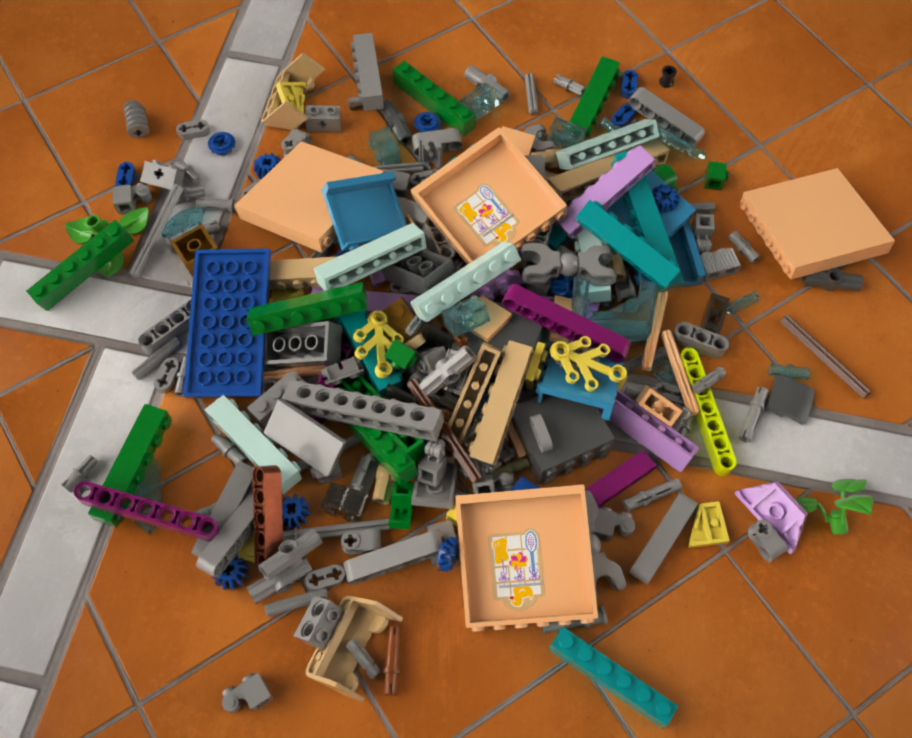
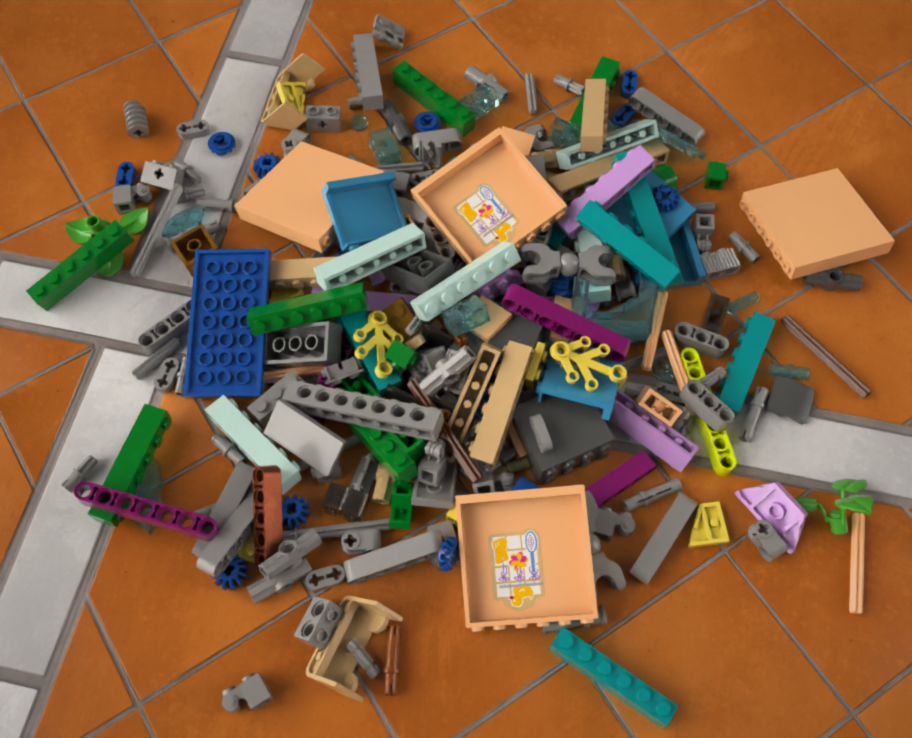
(294, 602): light grey axle -> none
(359, 122): none -> clear light blue tile
(388, 31): none -> light grey plate
(594, 115): none -> tan brick
(669, 73): black bush -> none
(706, 405): none -> light grey beam
(745, 362): none -> teal brick
(857, 563): none -> light nougat axle

